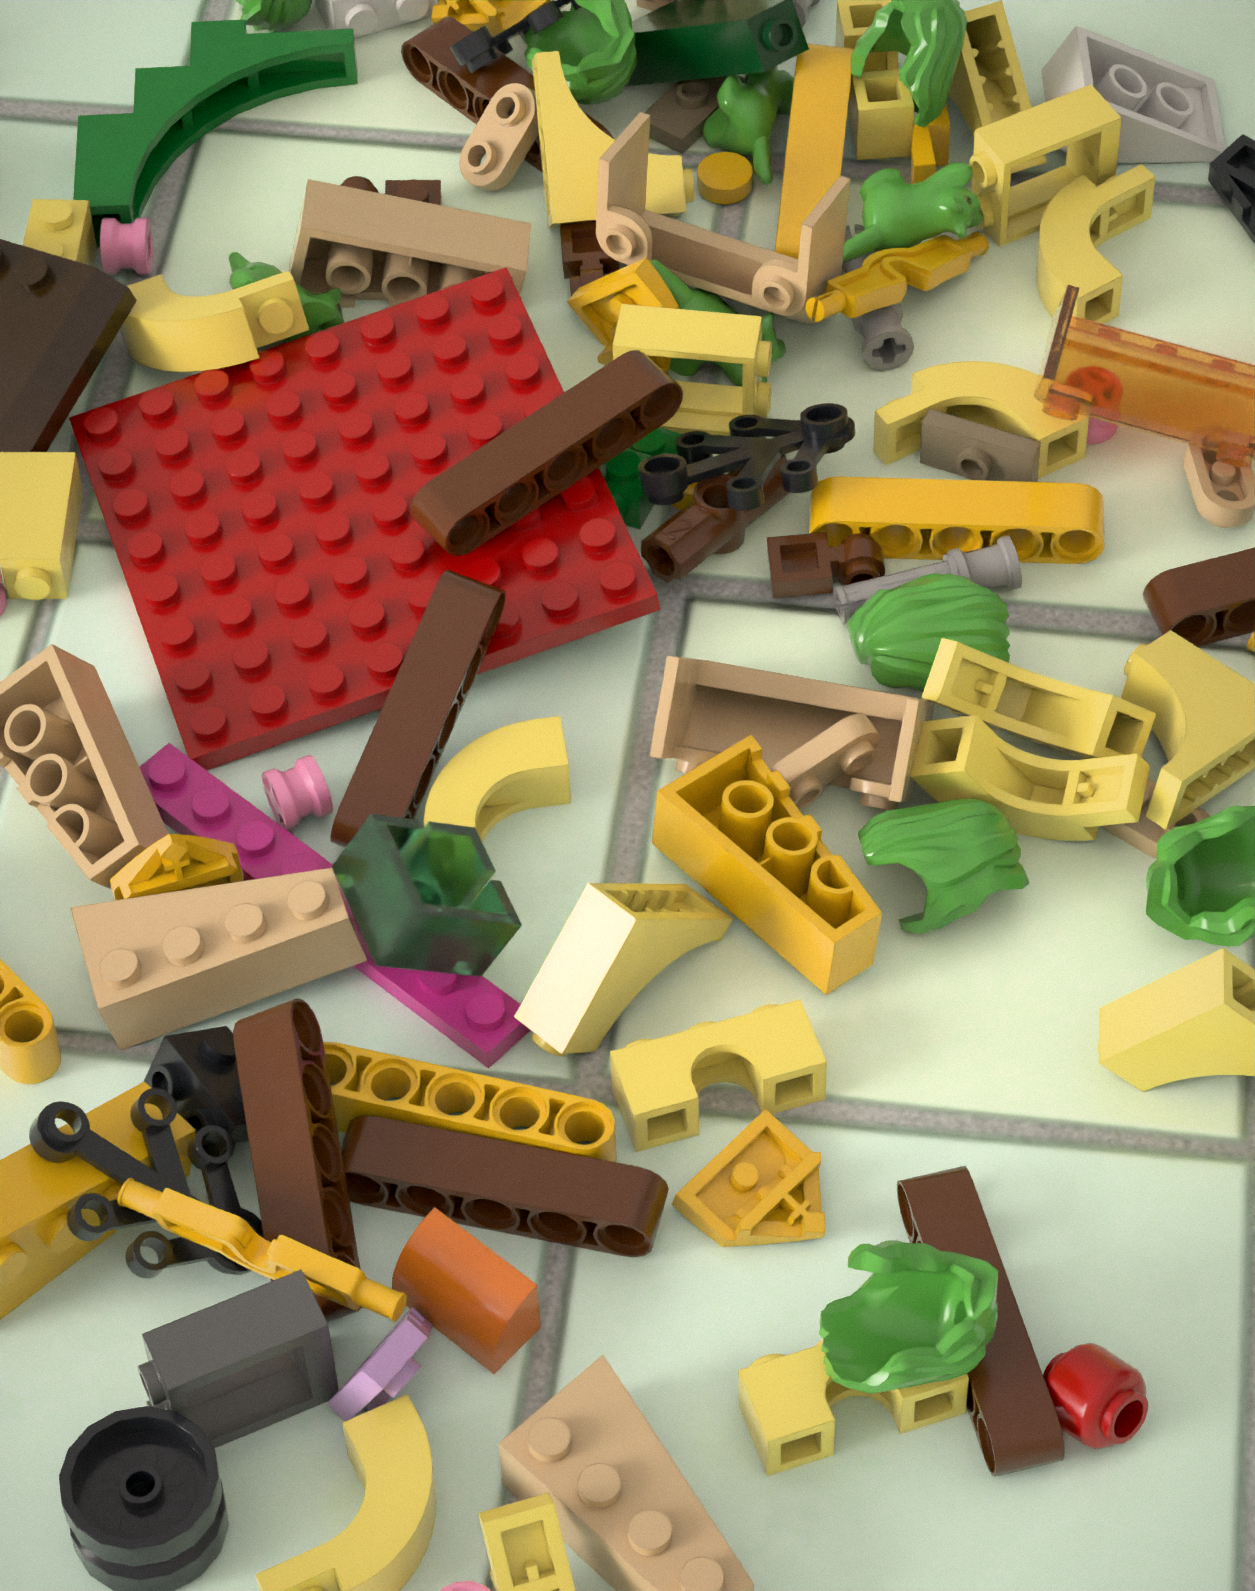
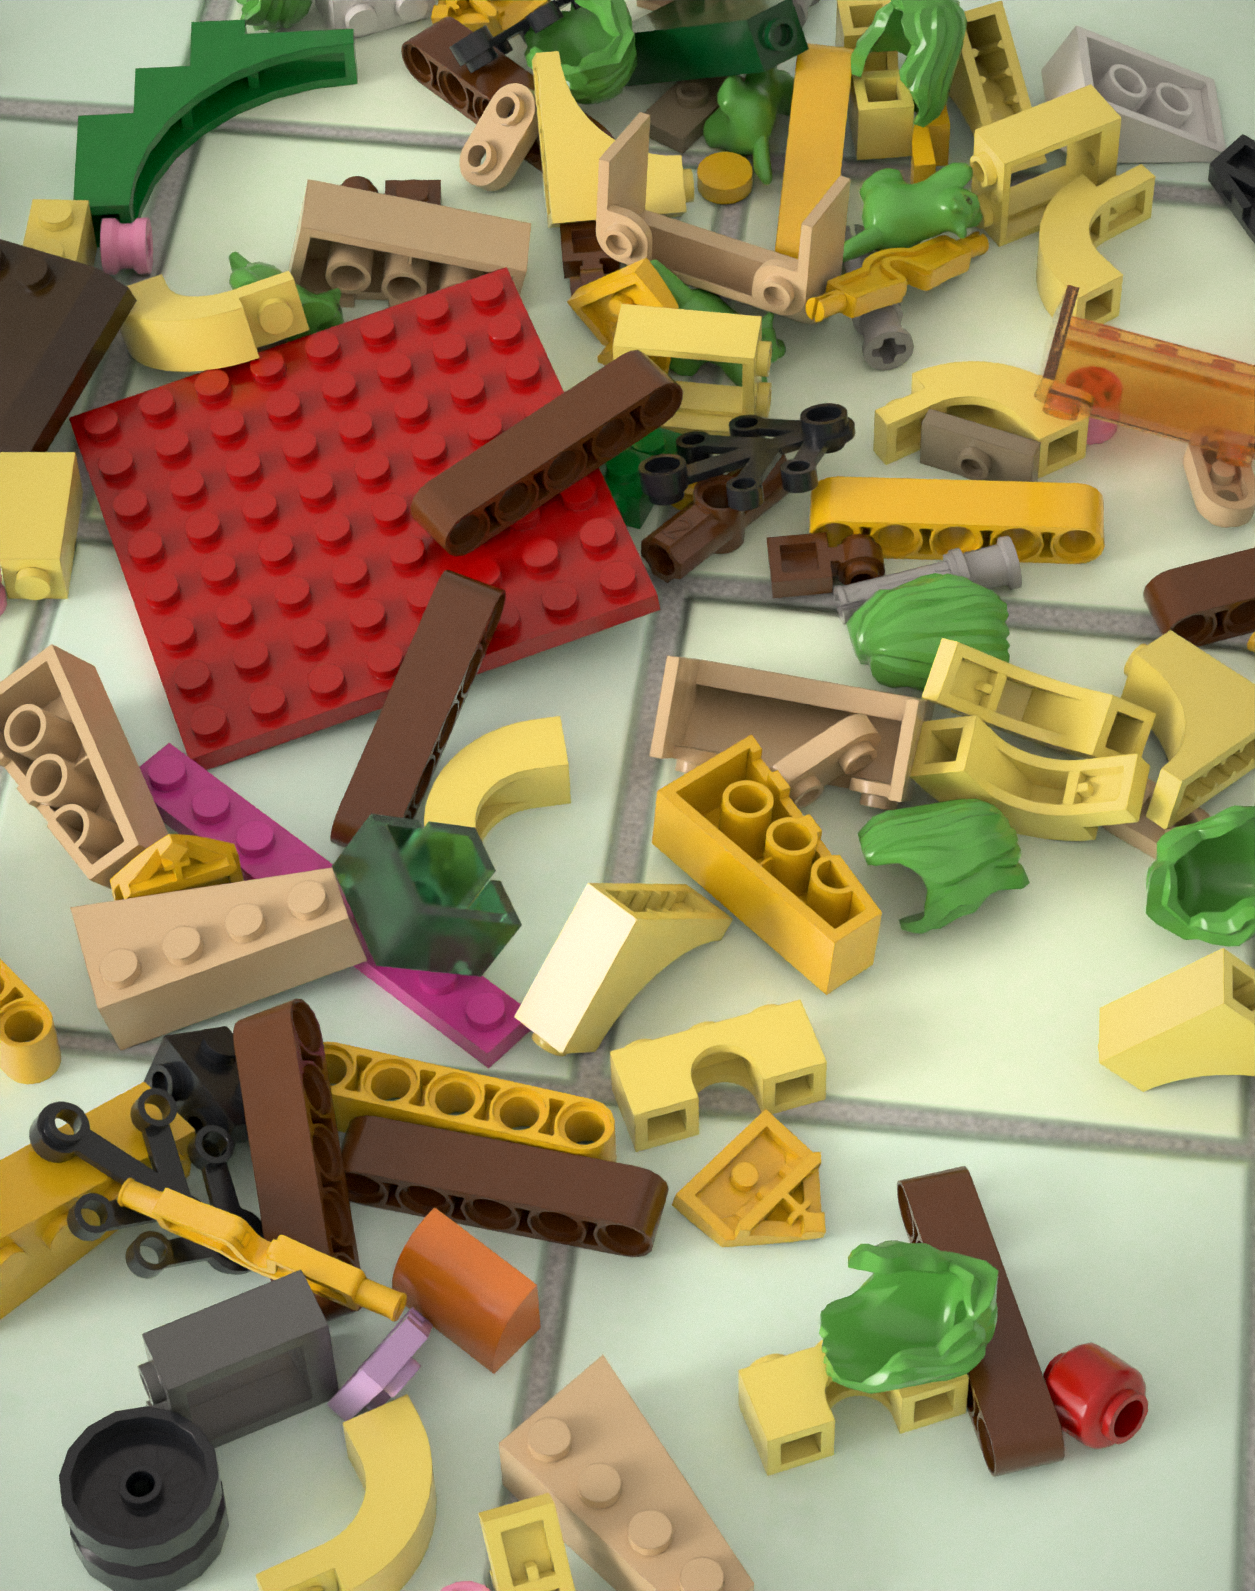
(297, 792): bright pink wheel -> none

